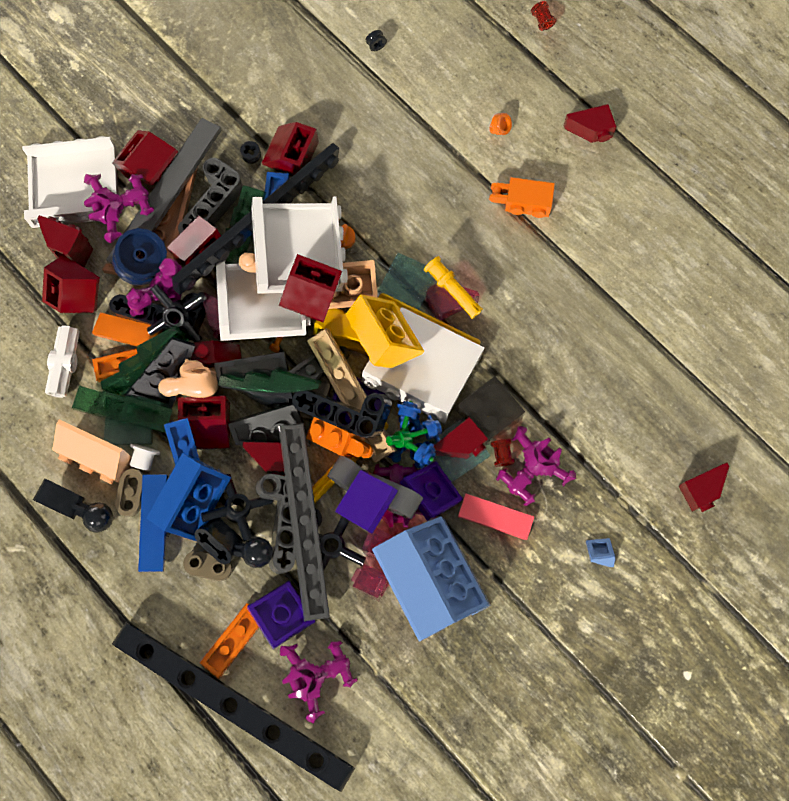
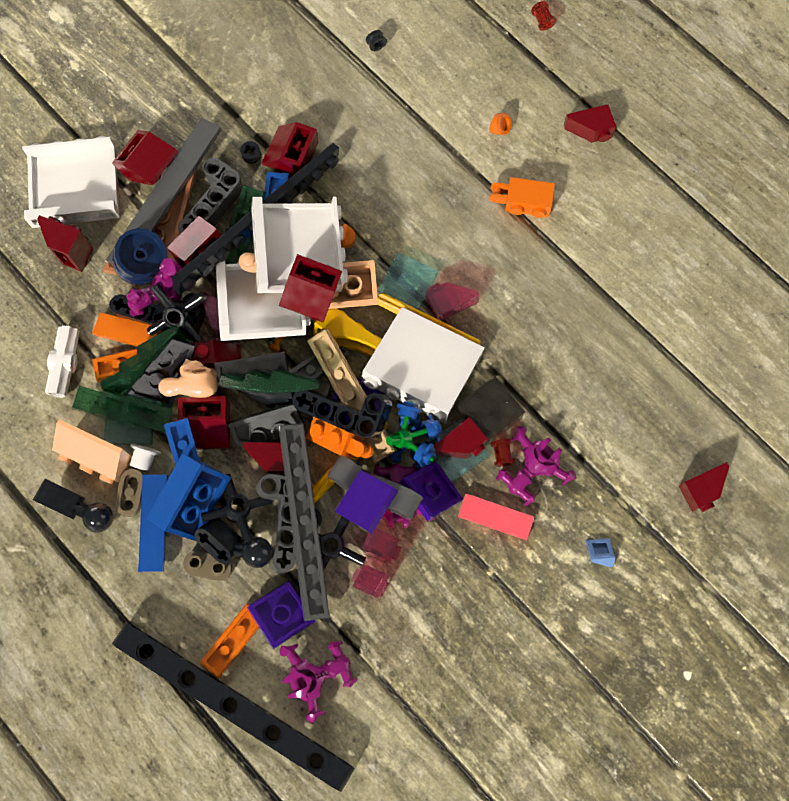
(70, 287): dark red slope -> none
(108, 205): magenta piece -> none
(383, 331): yellow slope -> none
(430, 577): medium blue slope -> none
(446, 279): yellow pin -> none

